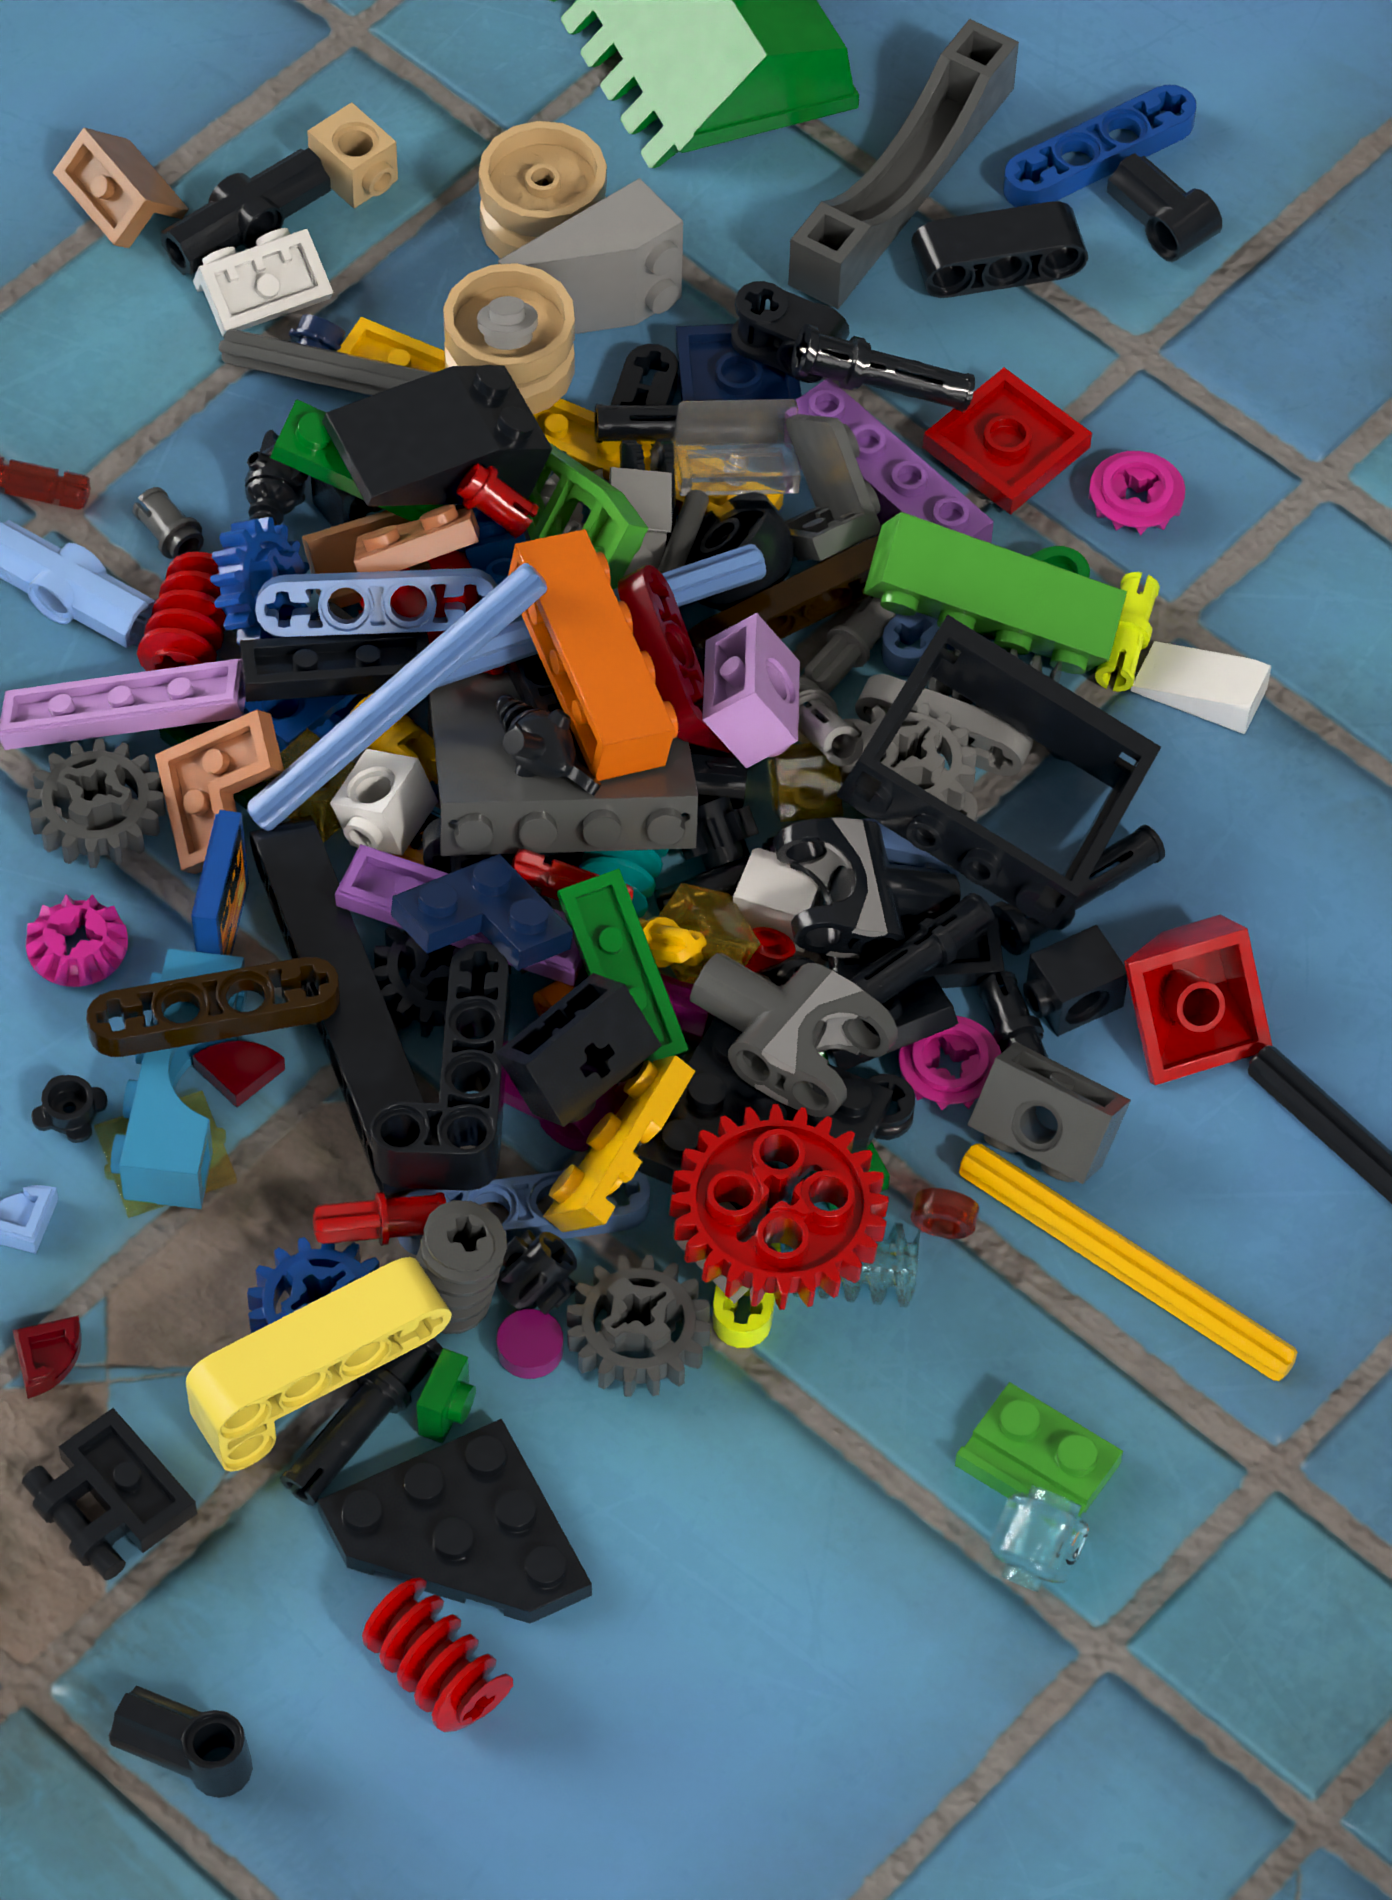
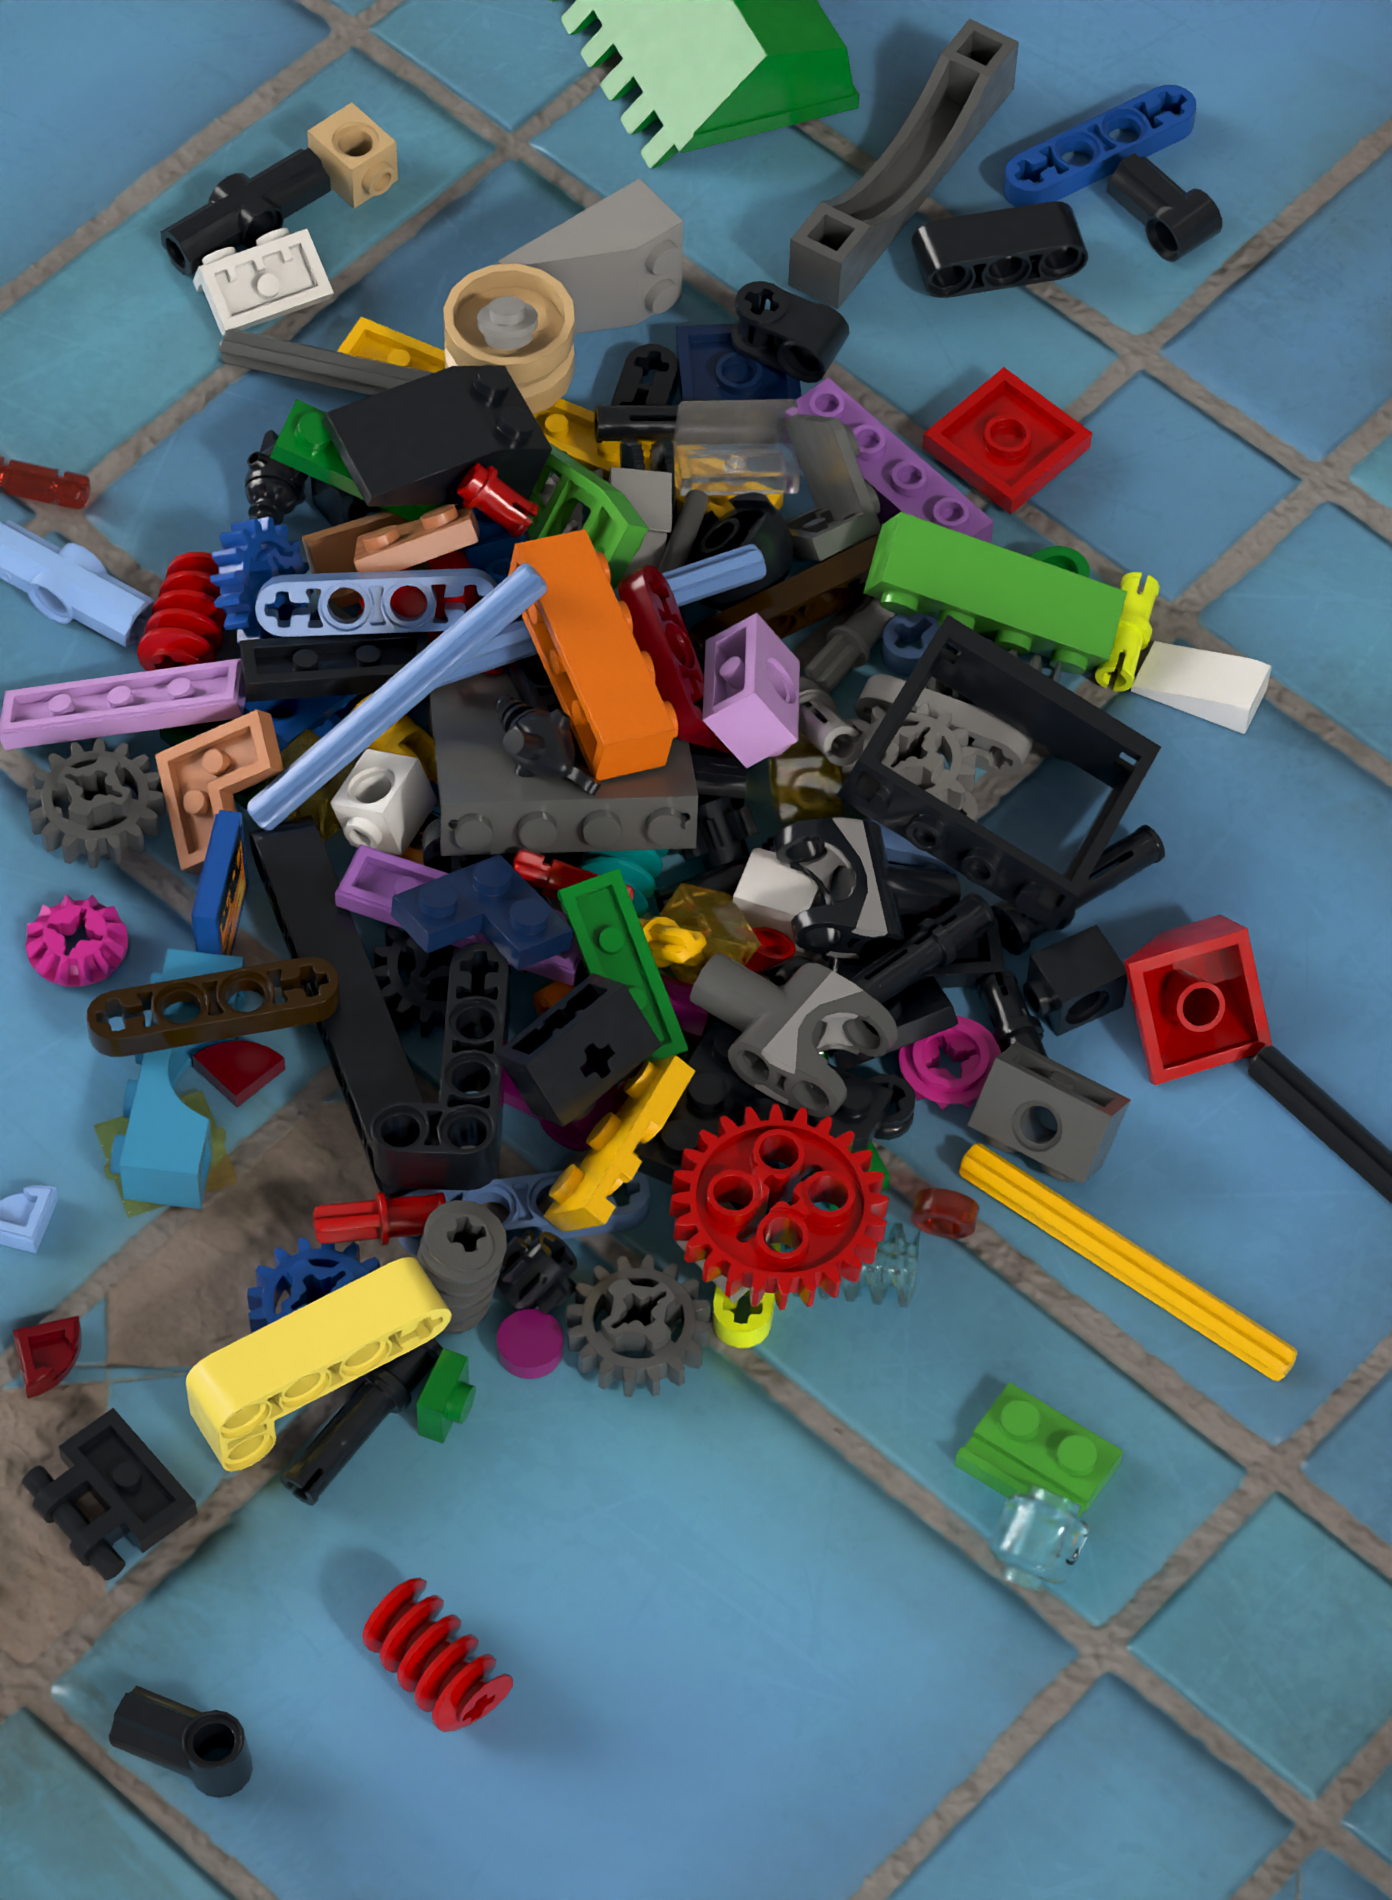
(65, 1092): black plate -> none
(116, 185): medium nougat panel -> none
(168, 524): dark grey pin -> none
(318, 333): dark blue plate -> none
(464, 1524): black plate -> none
(535, 181): tan wheel -> none
(856, 364): black pin -> none
(1142, 473): dark pink gear -> none

